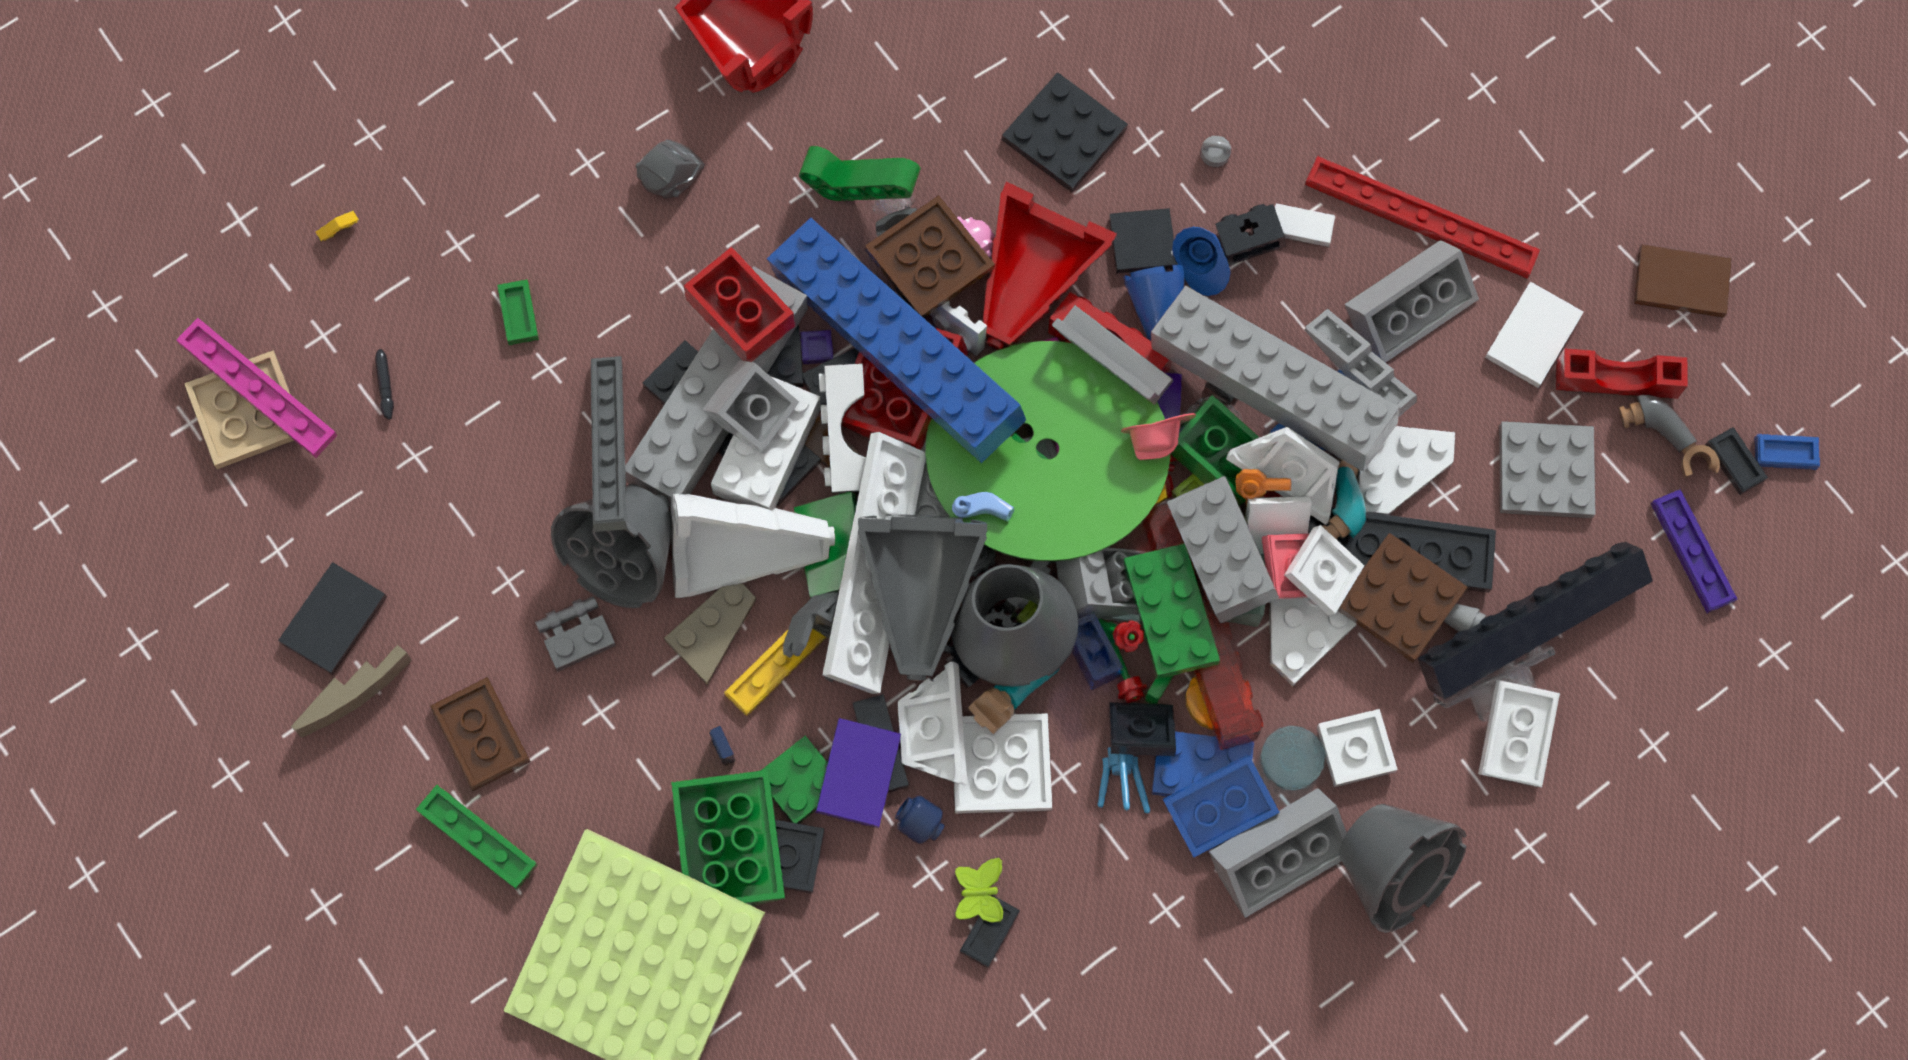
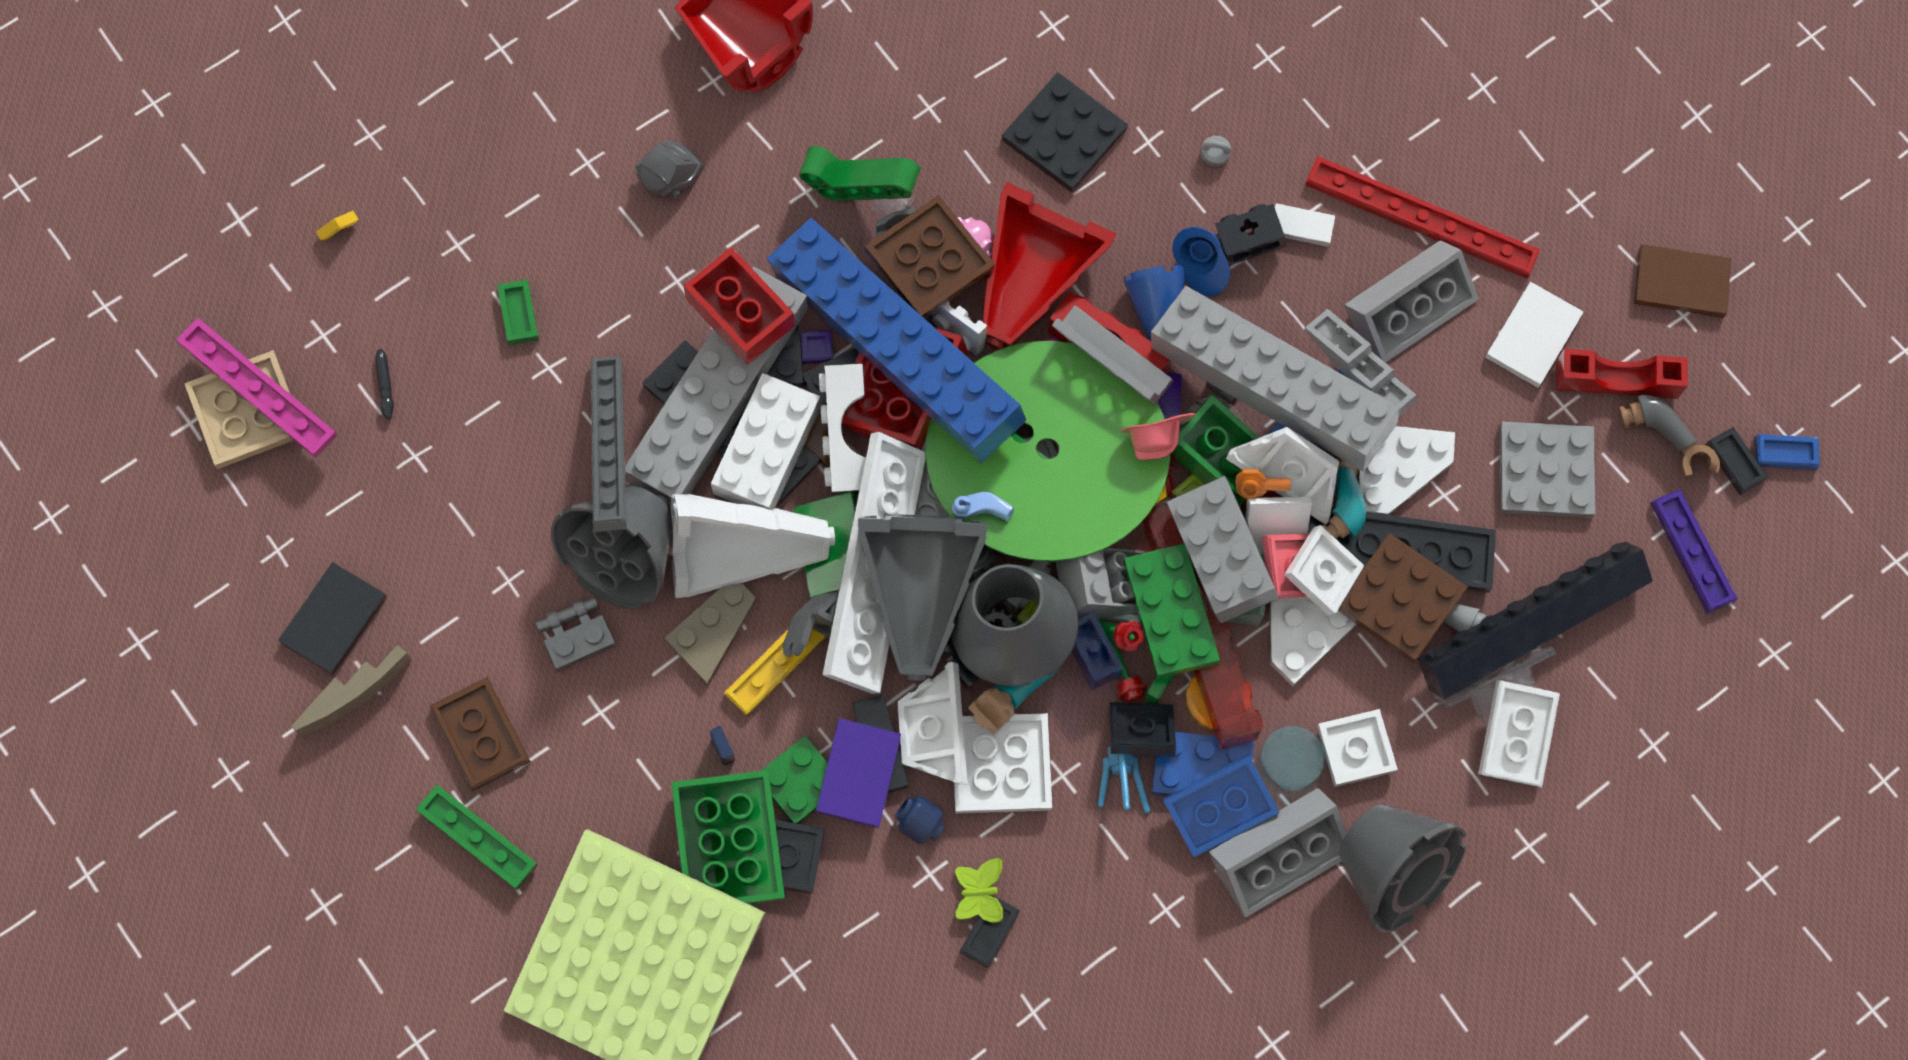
(750, 405): light grey slope -> none
(1142, 240): black tile -> none

